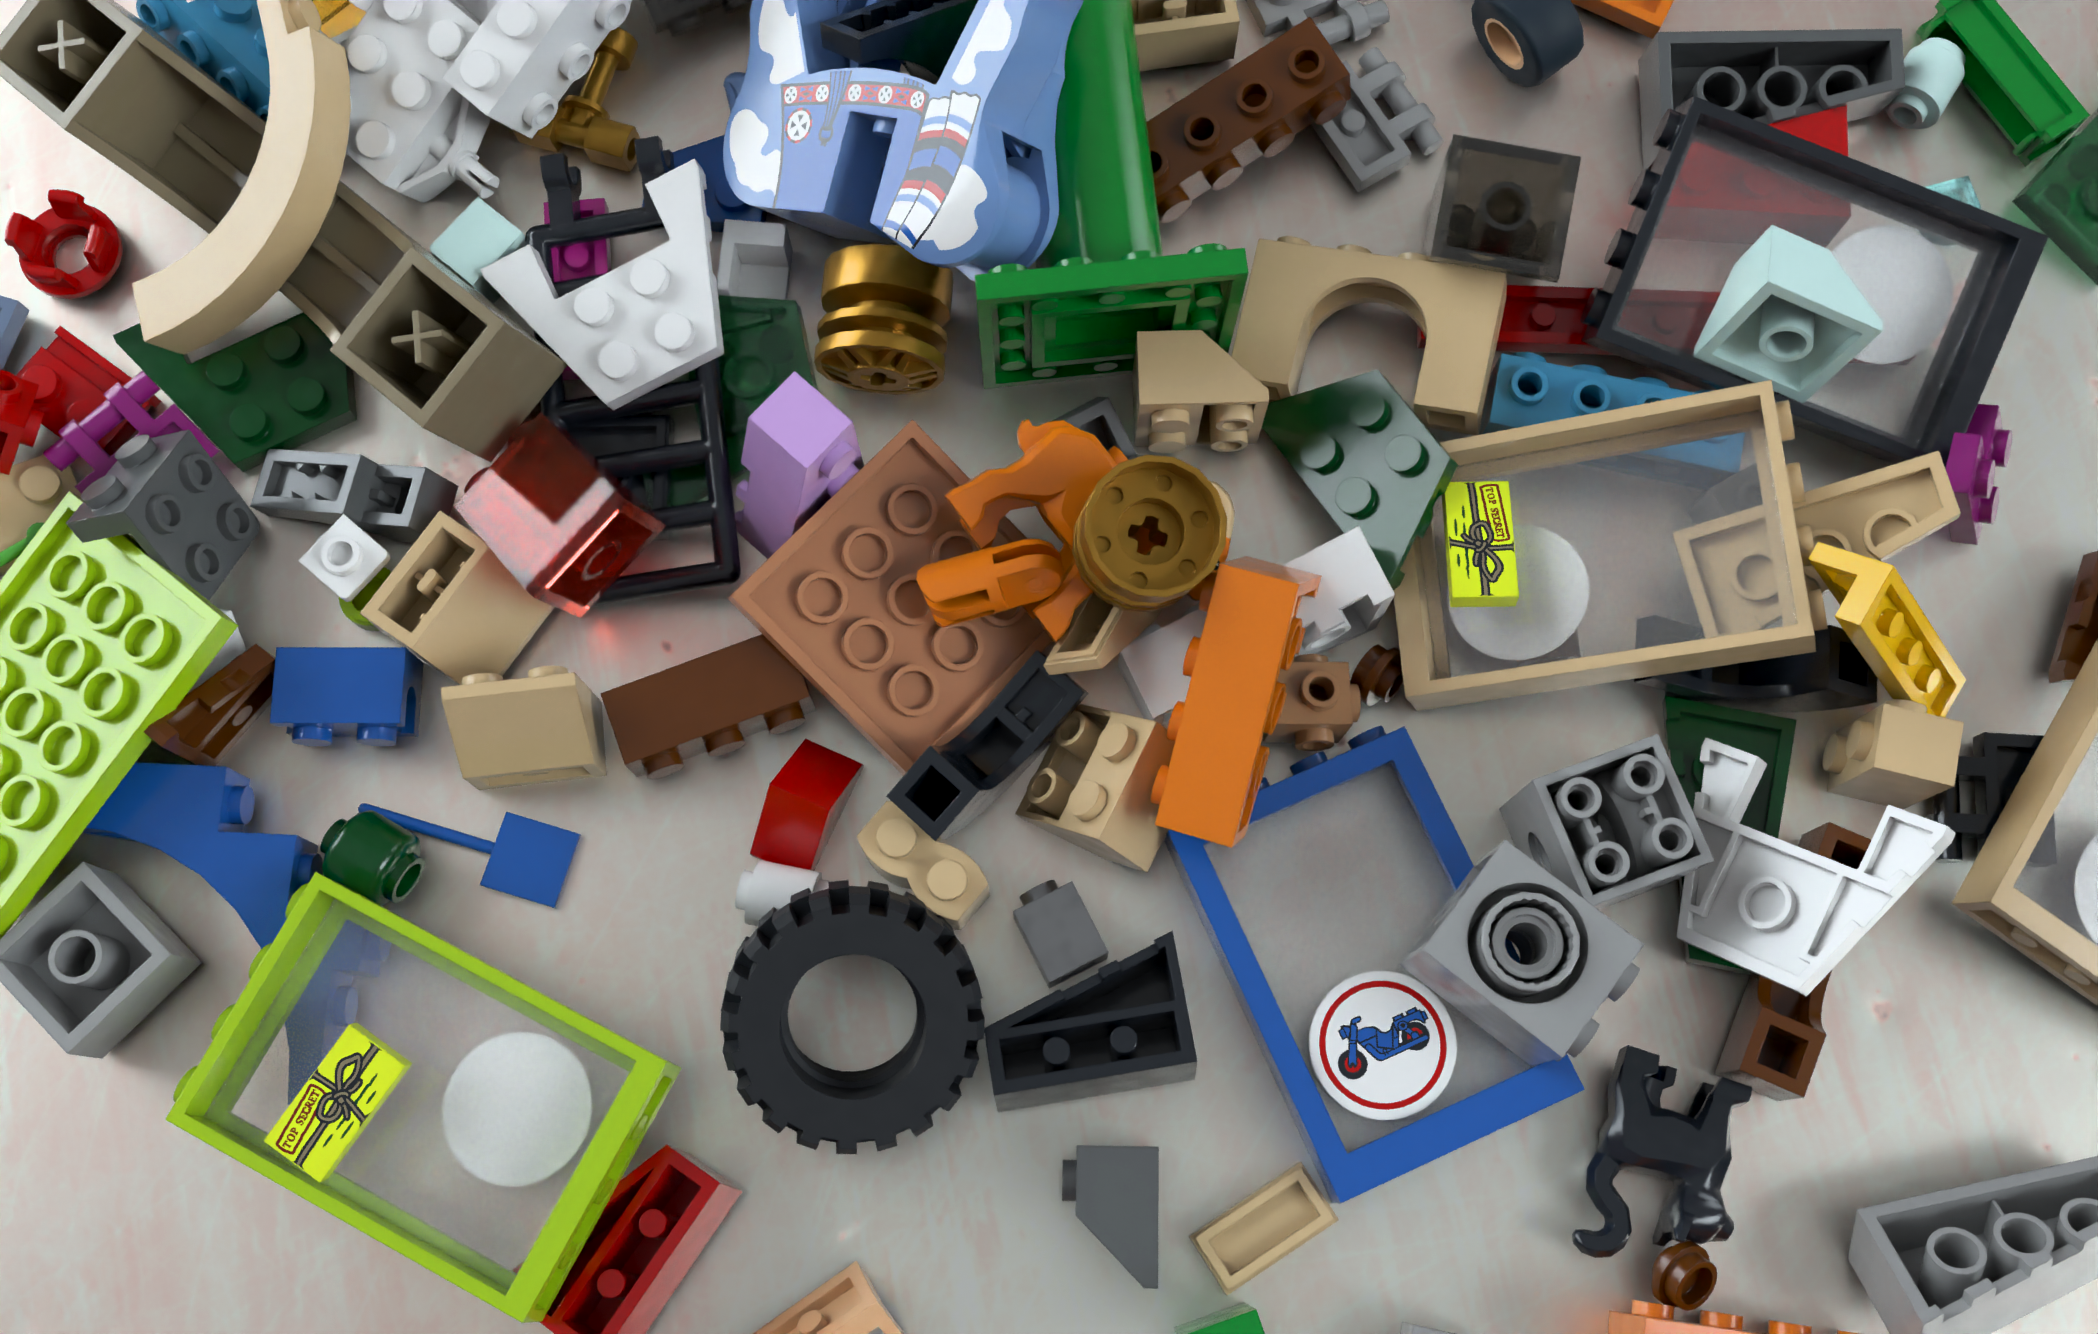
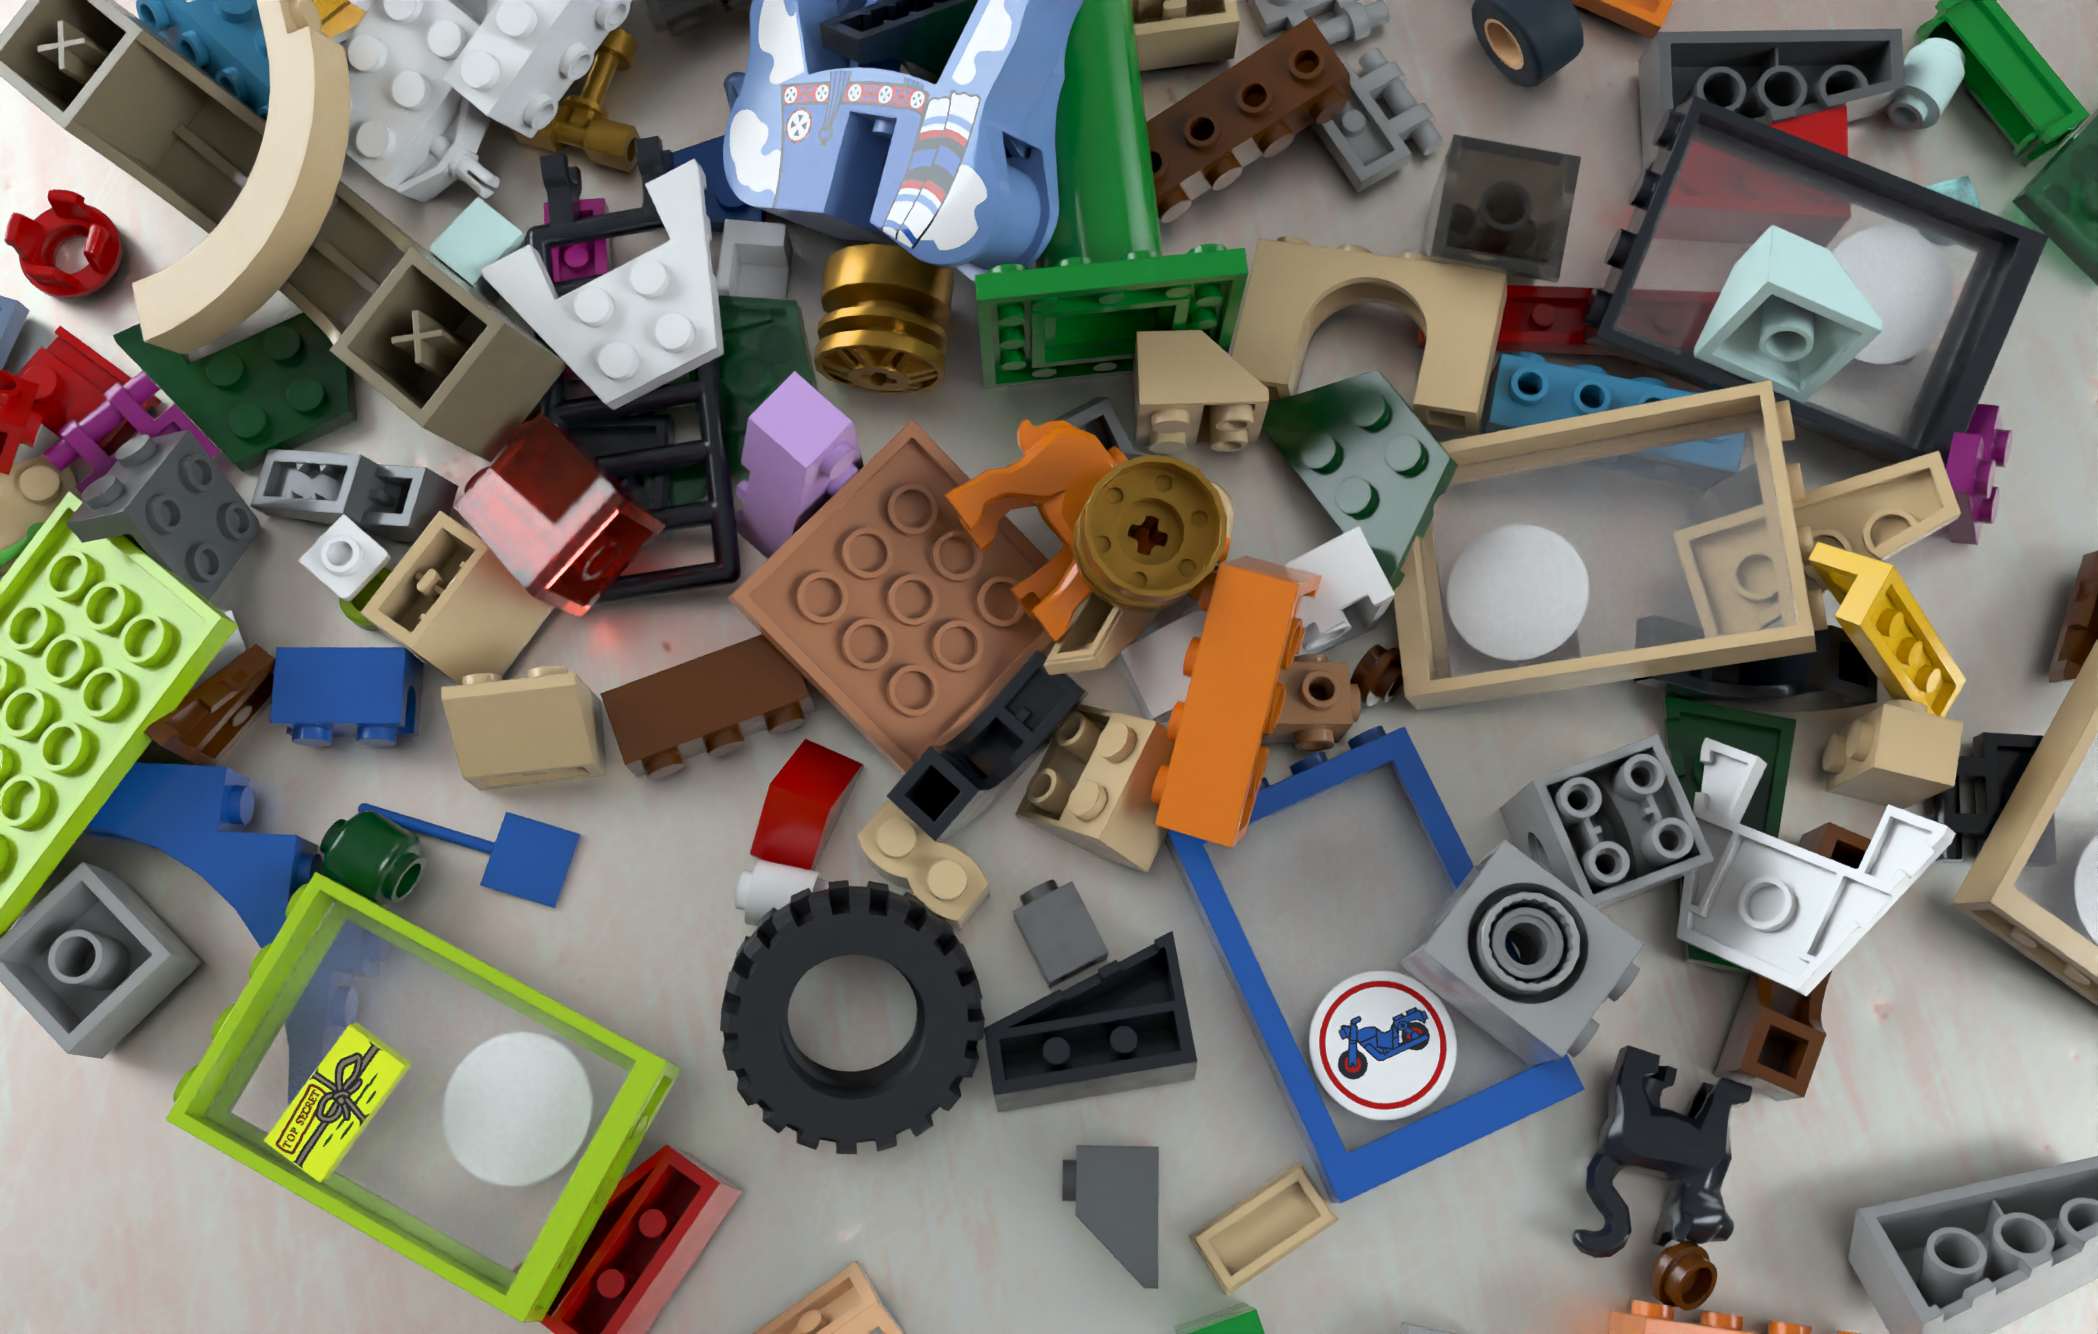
(990, 580): orange arm -> none
(1480, 544): neon yellow tile -> none

